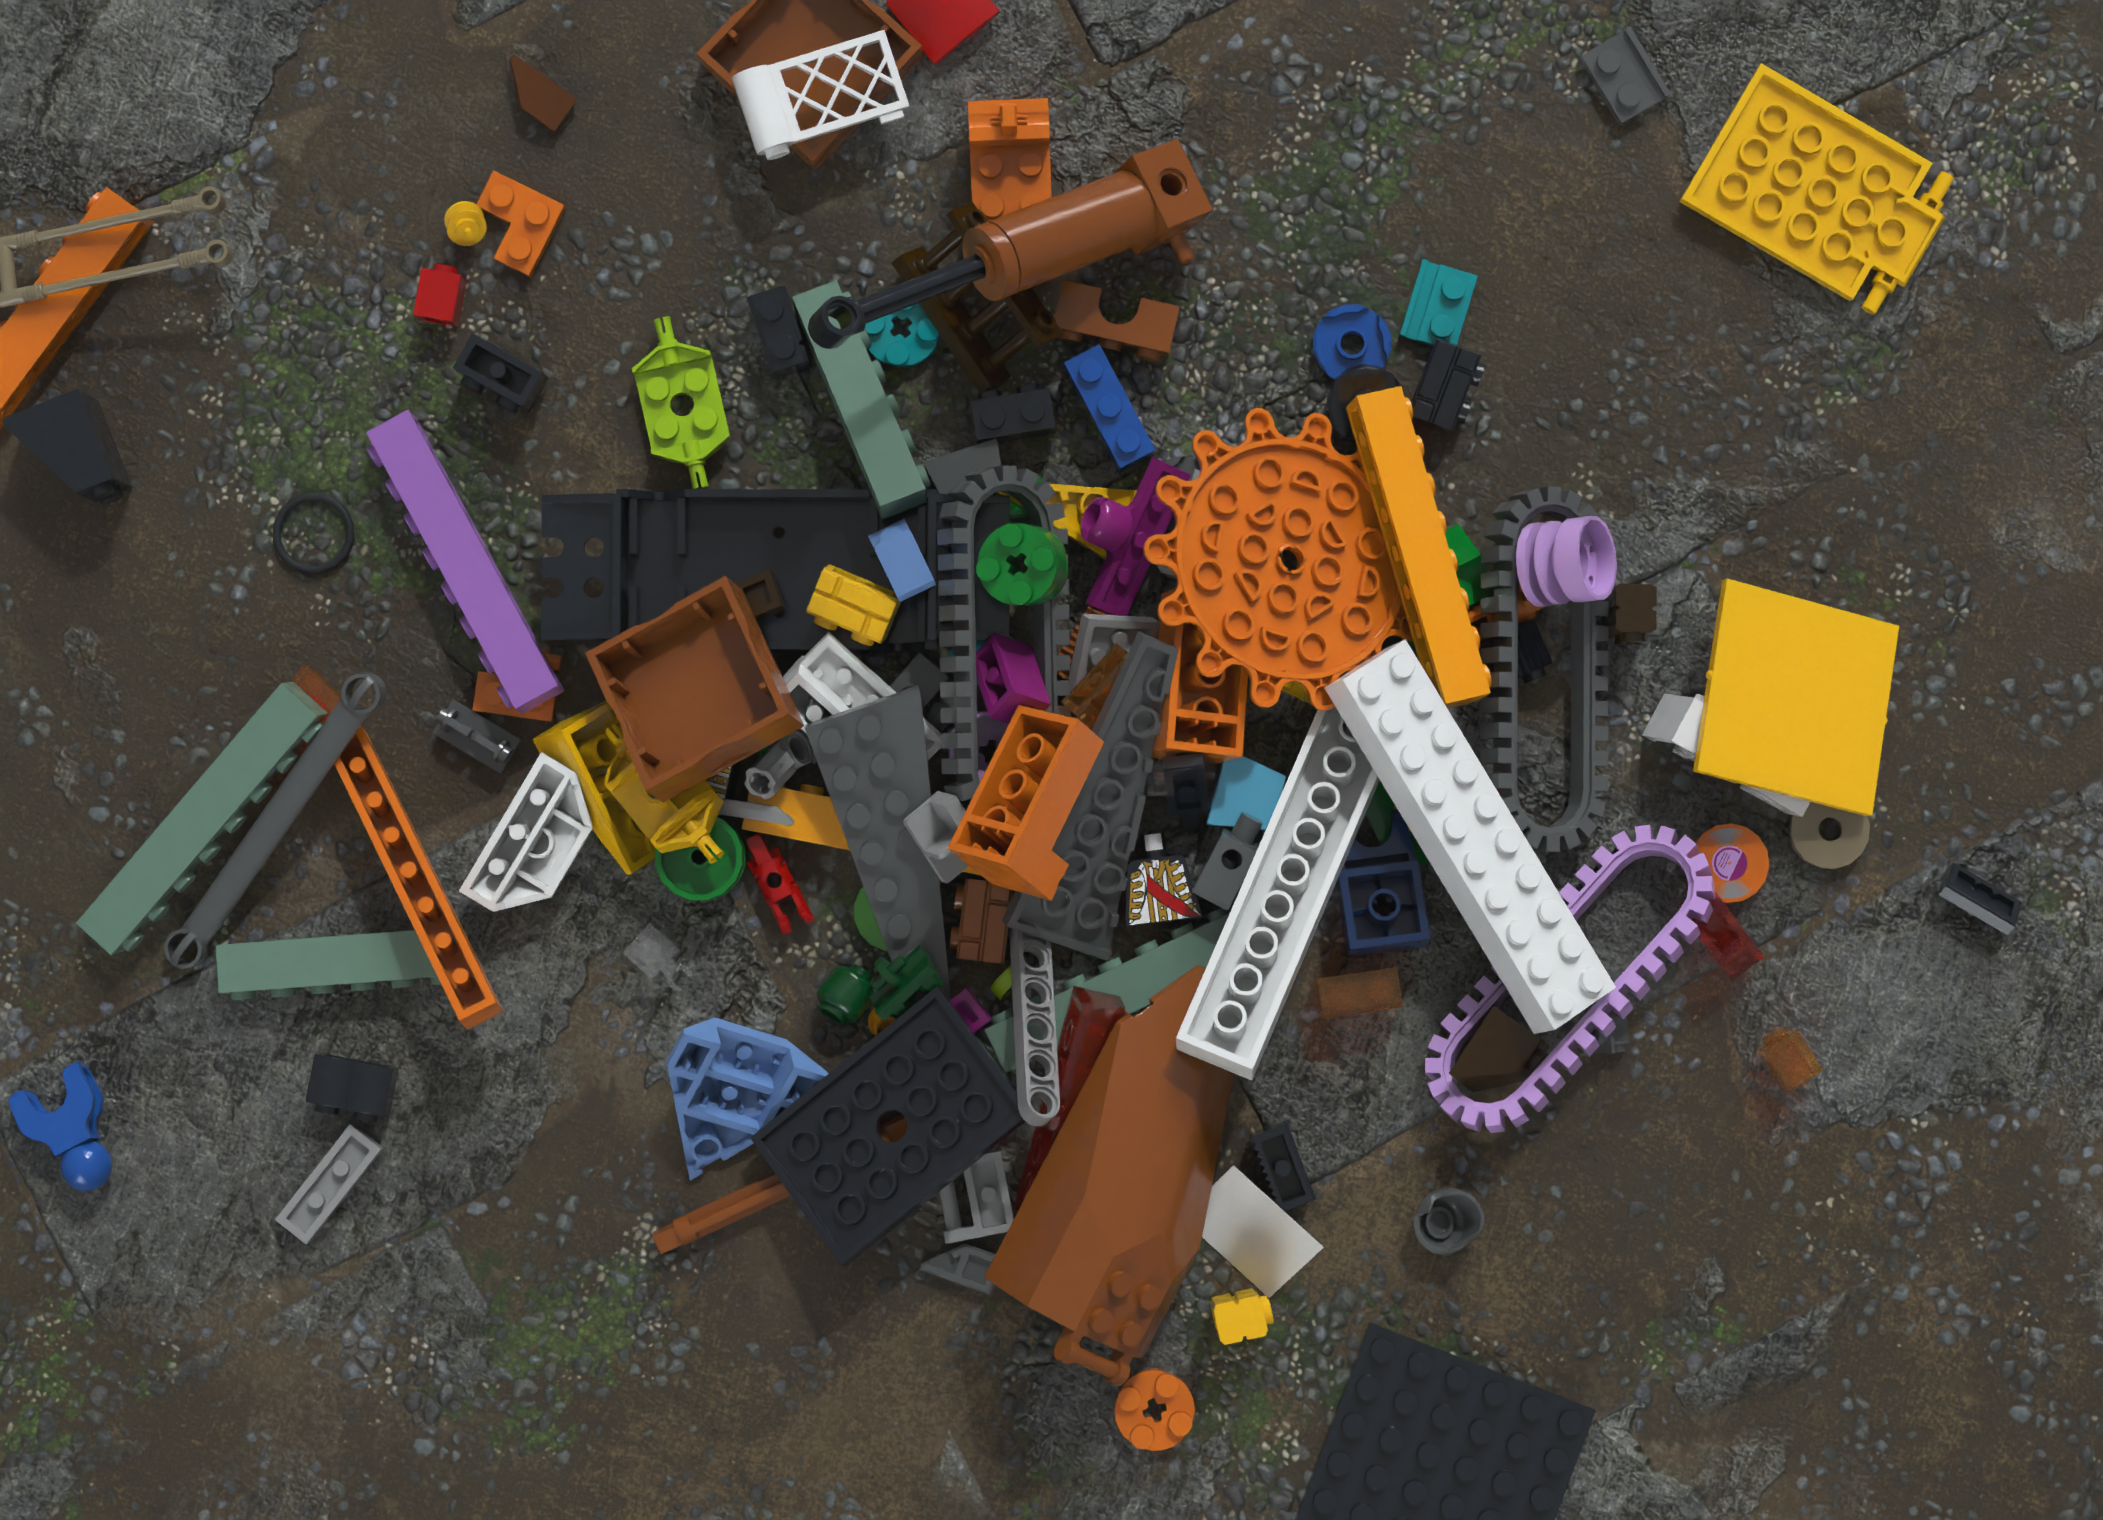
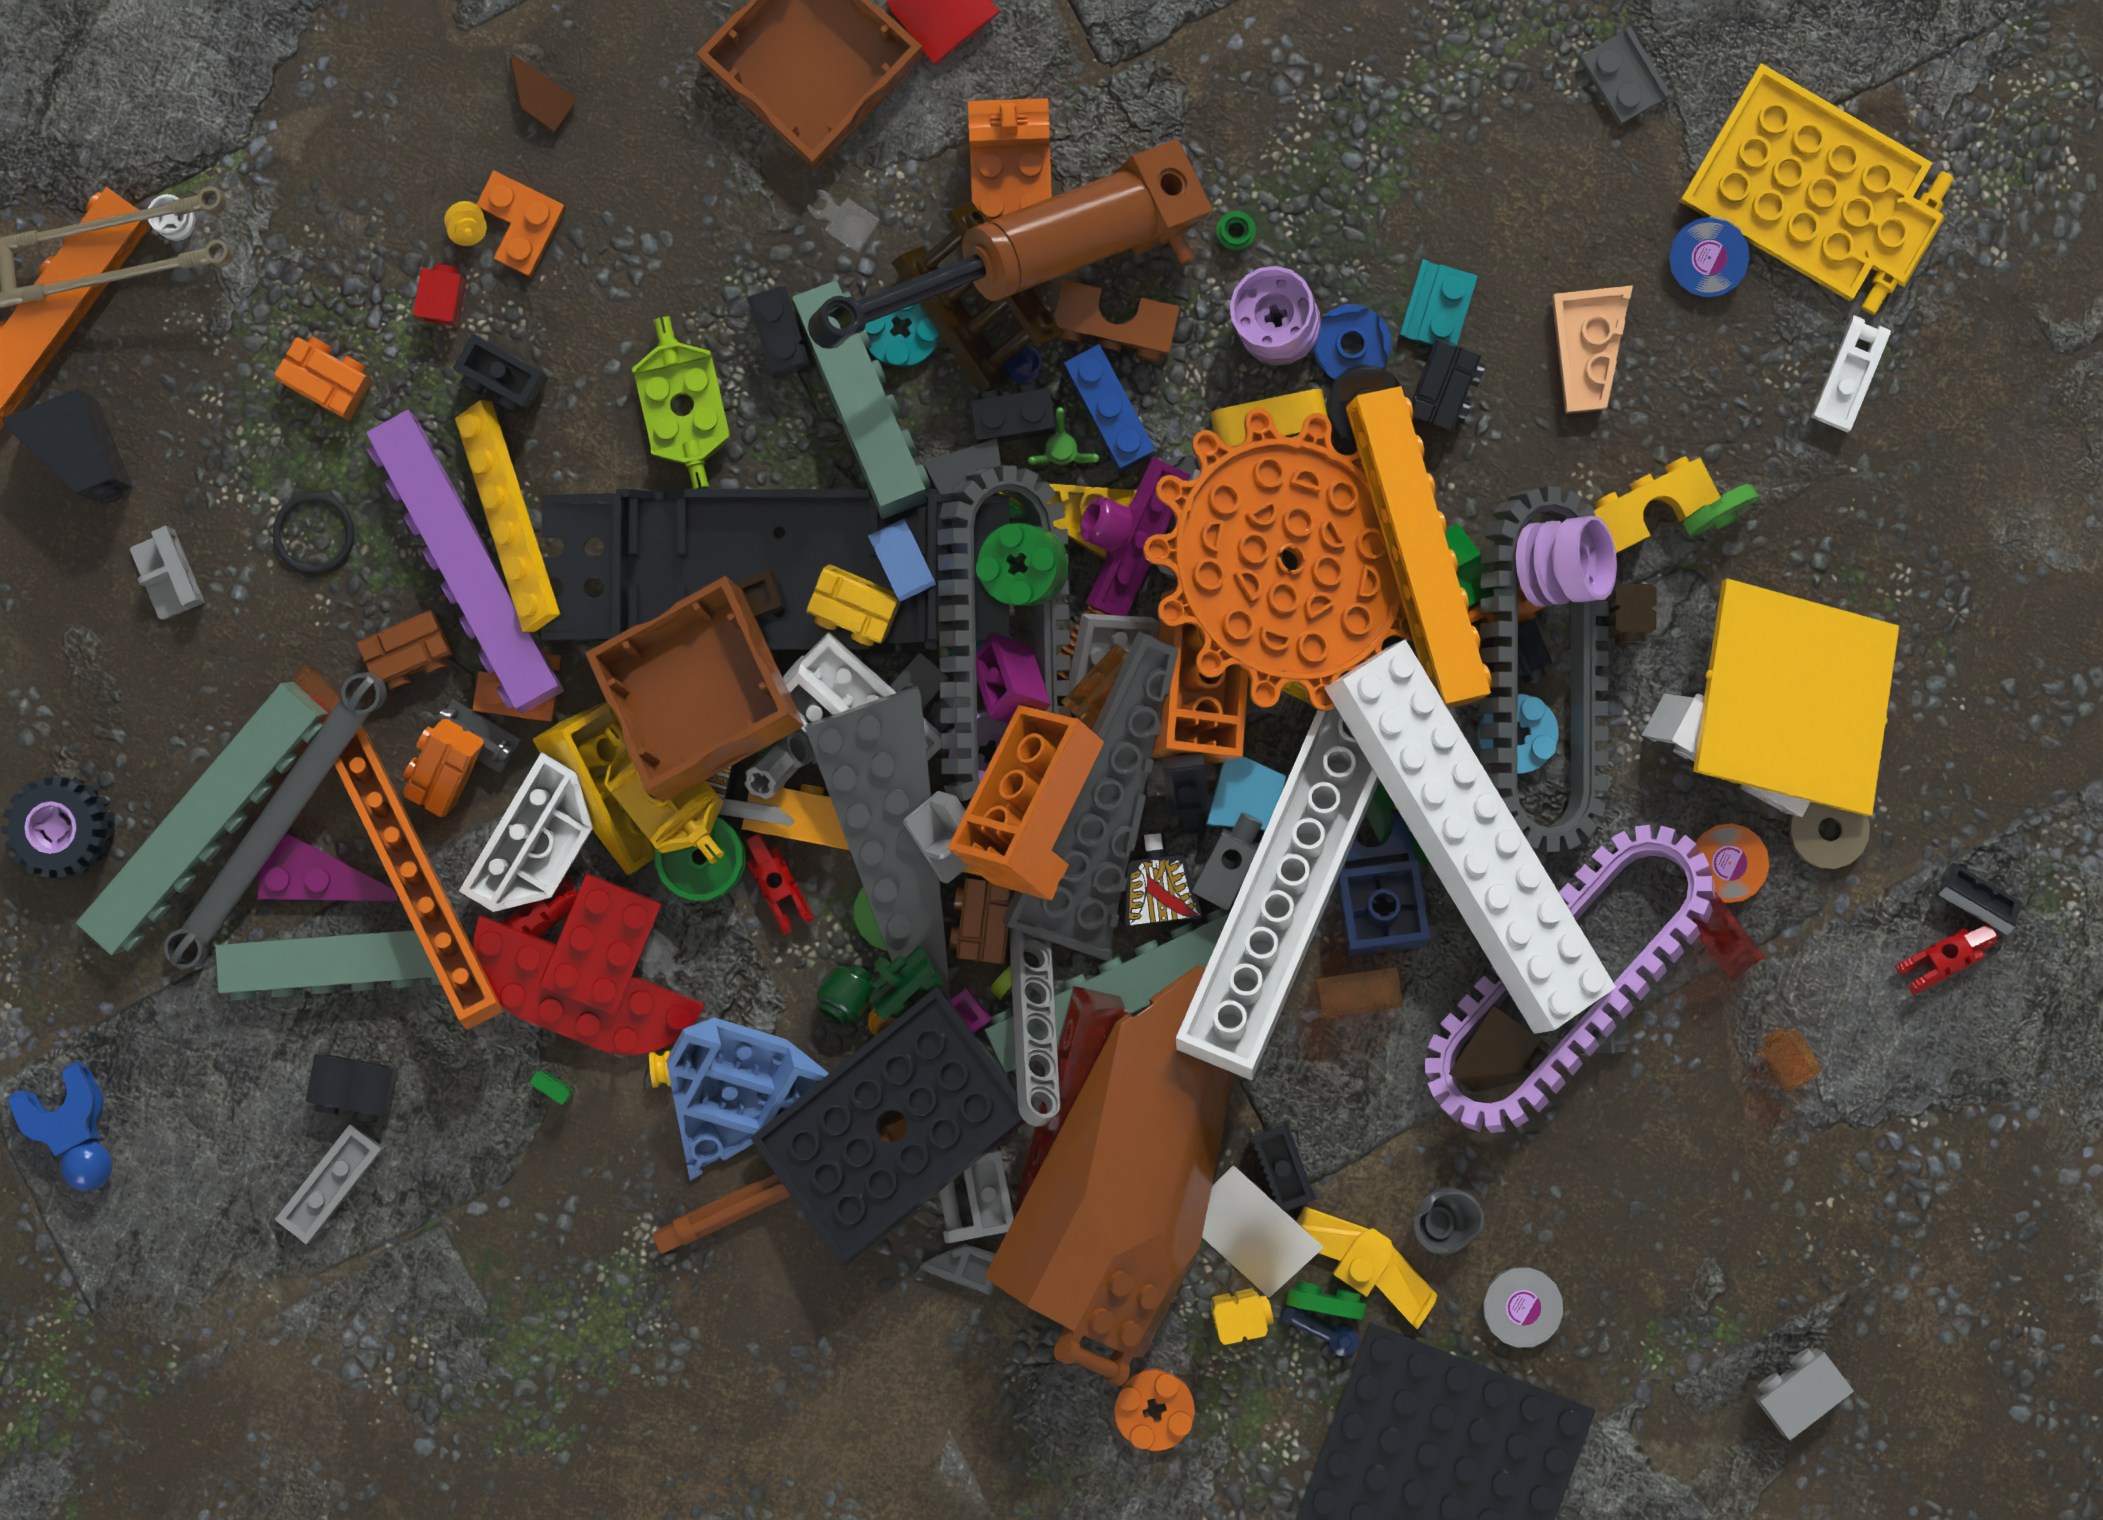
(58, 827): none -> black wheel
(166, 573): none -> light grey panel
(181, 229): none -> white wheel
(306, 873): none -> magenta wing
(324, 378): none -> orange brick
(406, 650): none -> dark orange brick
(442, 766): none -> orange brick
(507, 516): none -> yellow plate
(543, 915): none -> red hinge
(552, 1086): none -> green tile
(586, 978): none -> red plate
(658, 1069): none -> yellow bush
(770, 111): white piece -> none
(848, 223): none -> clear plate
(1024, 365): none -> clear blue plate
(1061, 448): none -> bright green plant
(1236, 218): none -> green plate
(1270, 294): none -> lavender wheel
(1286, 410): none -> yellow beam
(1341, 1338): none -> dark blue piece
(1343, 1304): none -> green plate
(1370, 1260): none -> yellow plate
(1522, 1307): none -> light grey tile
(1542, 735): none -> medium azure plate
(1588, 344): none -> light nougat wing
(1684, 488): none -> yellow arch
(1709, 256): none -> blue tile
(1722, 511): none -> bright green plate
(1802, 1392): none -> light grey brick
(1850, 375): none -> white plate
(1964, 948): none -> red hinge

